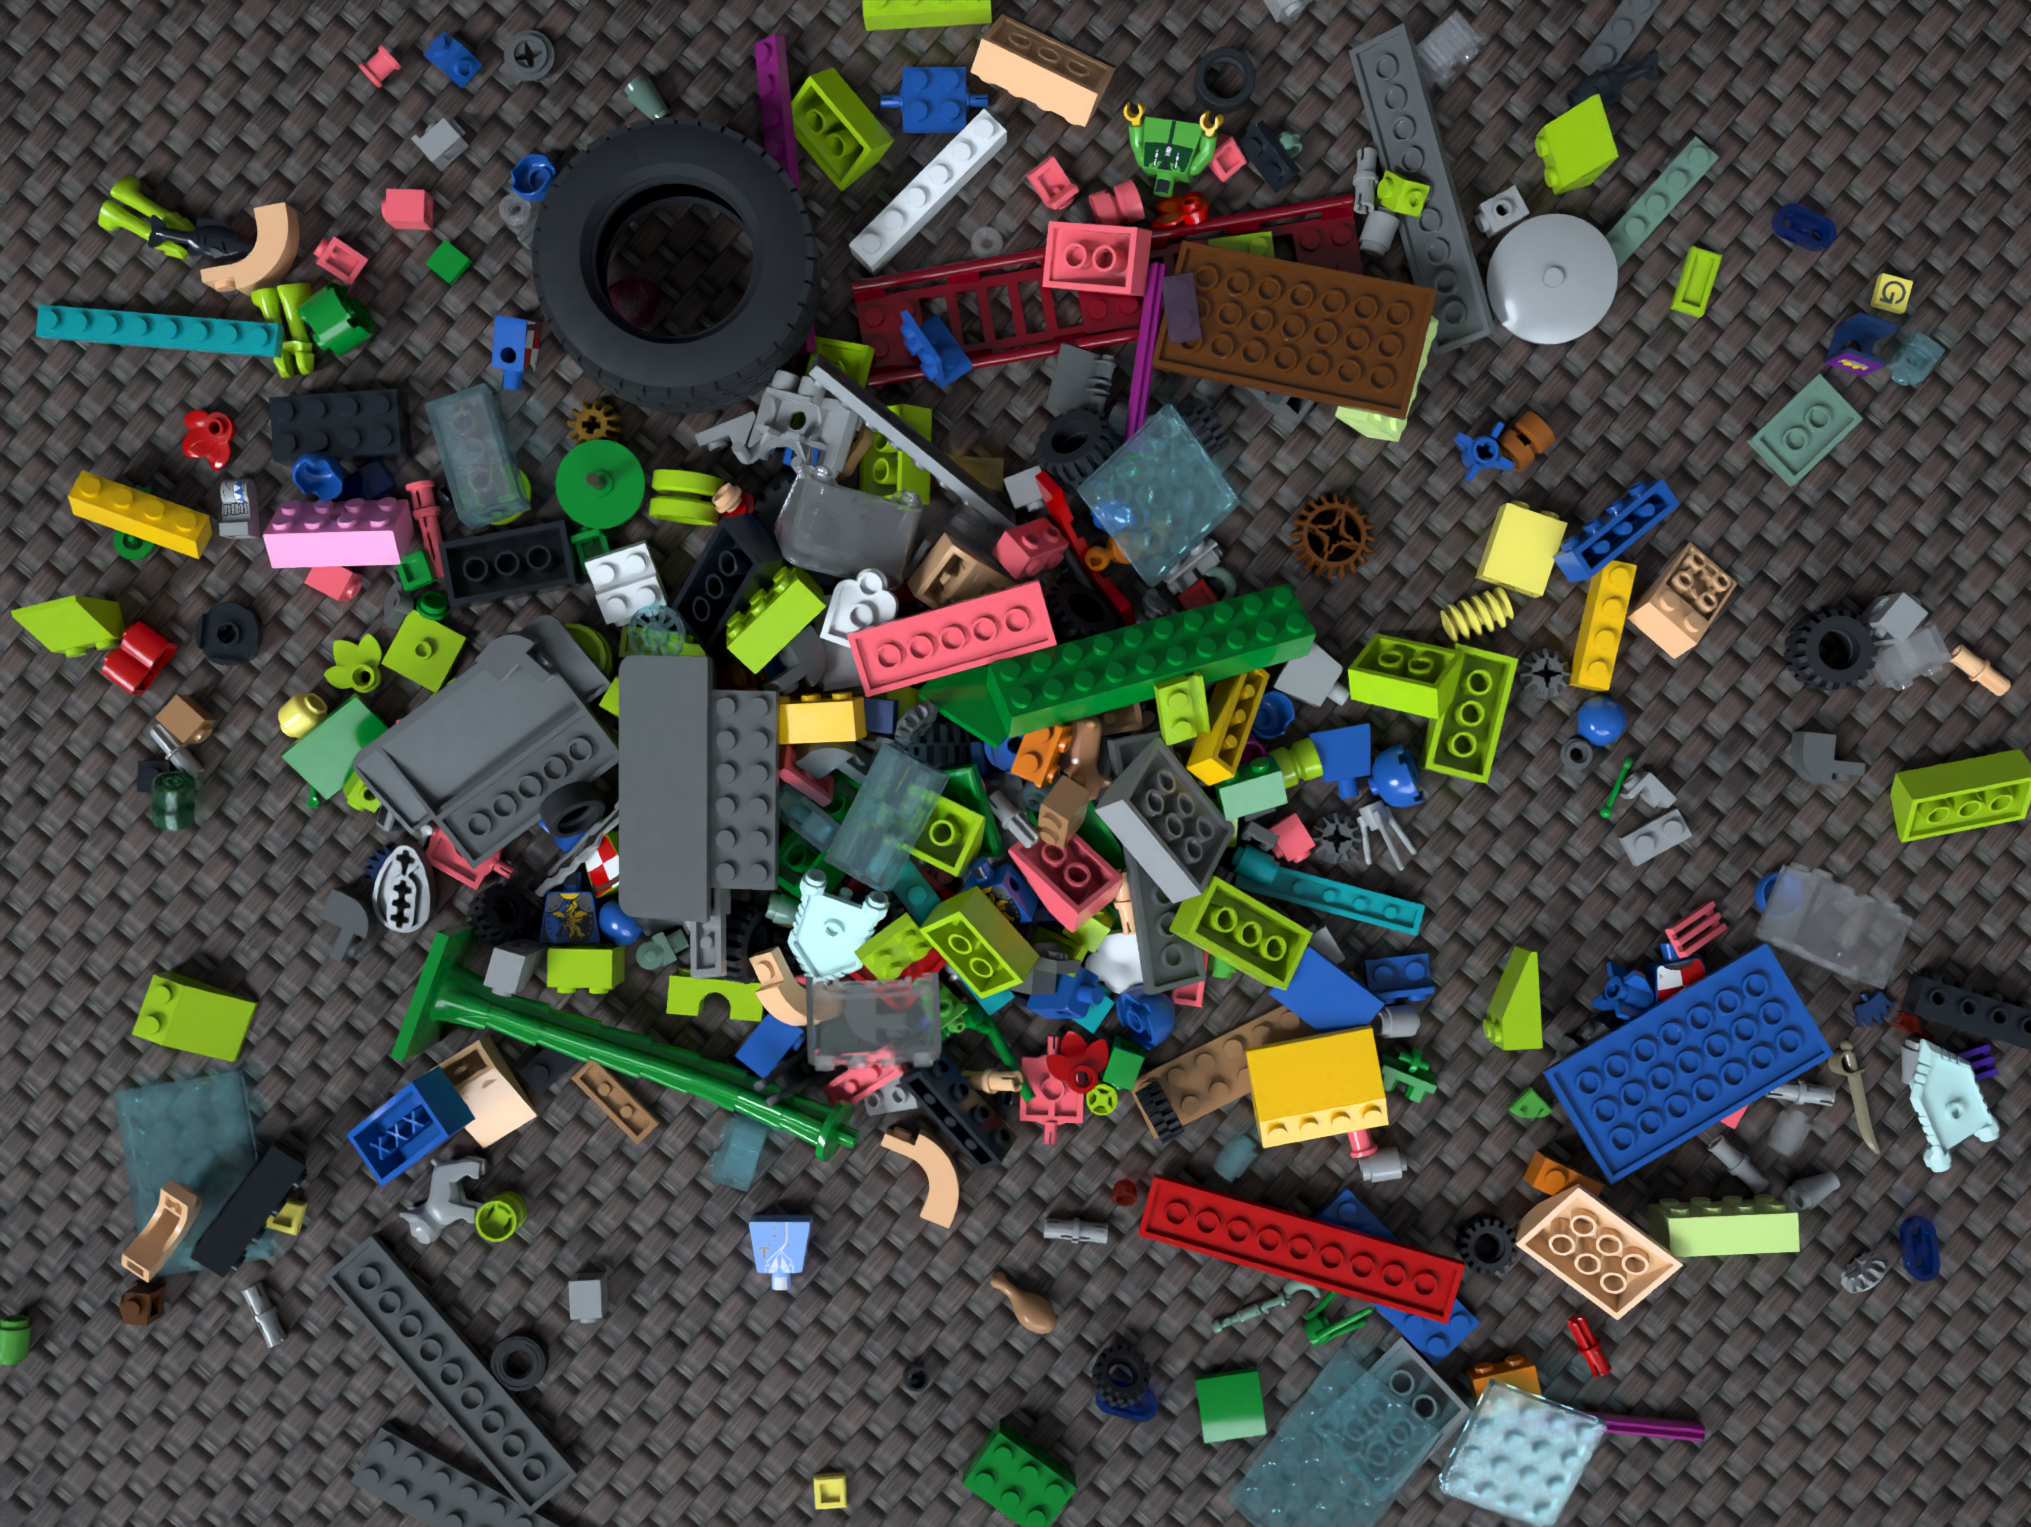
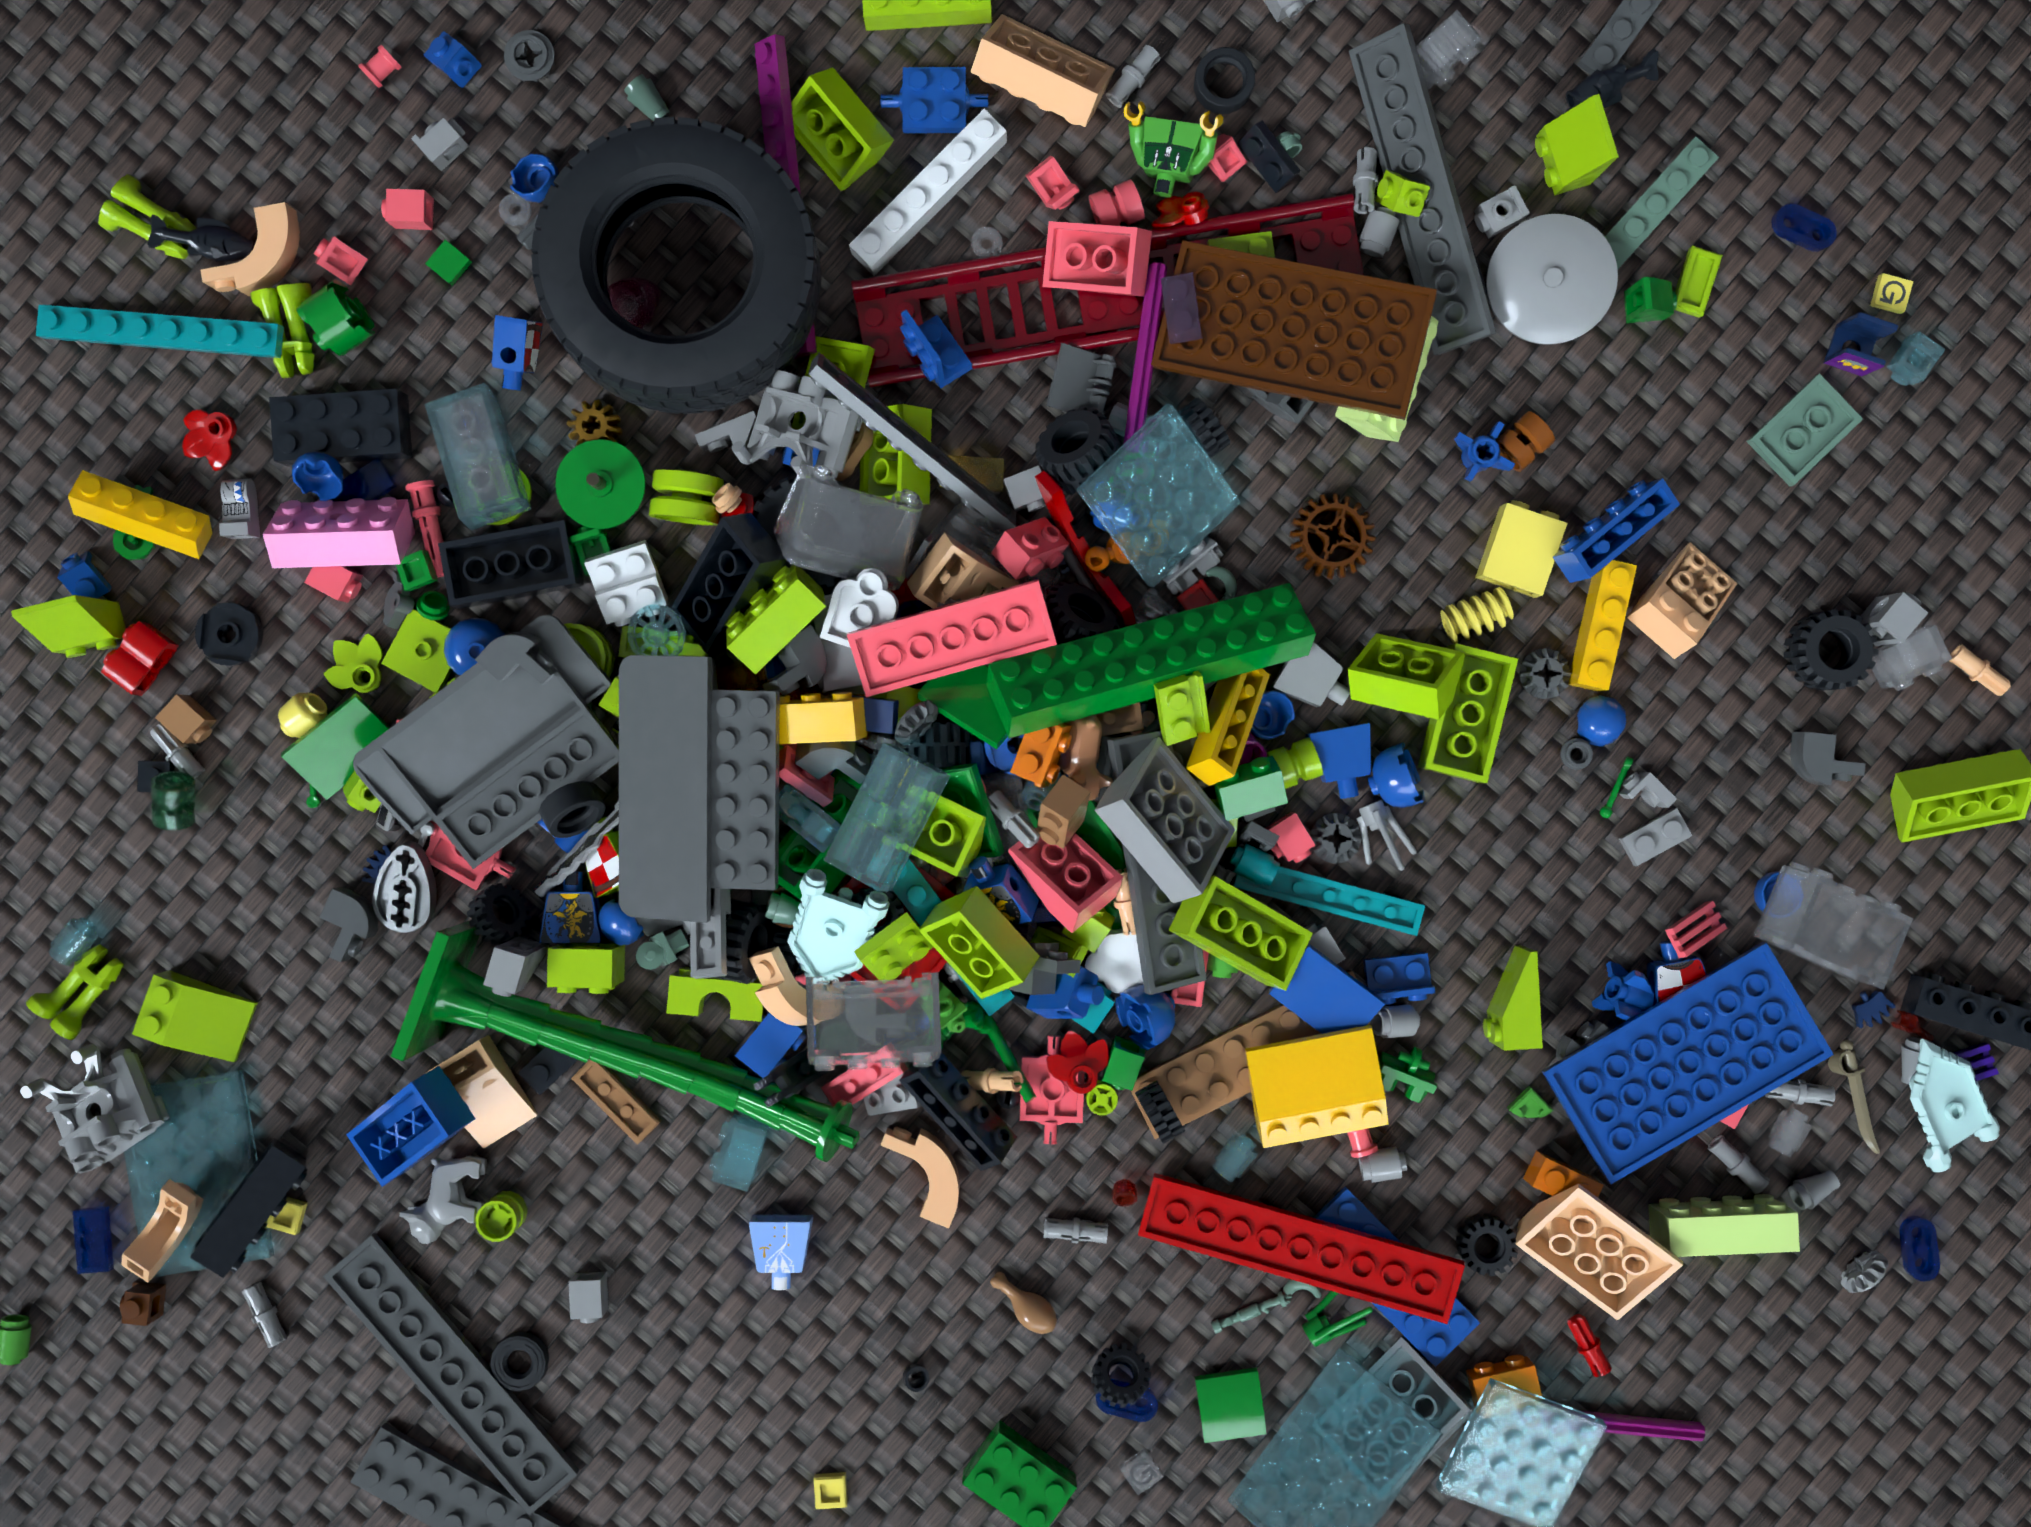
(69, 1022): none -> lime piece
(73, 941): none -> clear light blue brick
(82, 577): none -> blue bracket
(93, 1240): none -> clear blue plate
(125, 1102): none -> light grey piece
(467, 641): none -> blue cylinder
(1133, 76): none -> light grey pin
(1141, 1471): none -> clear tile
(1649, 300): none -> green slope

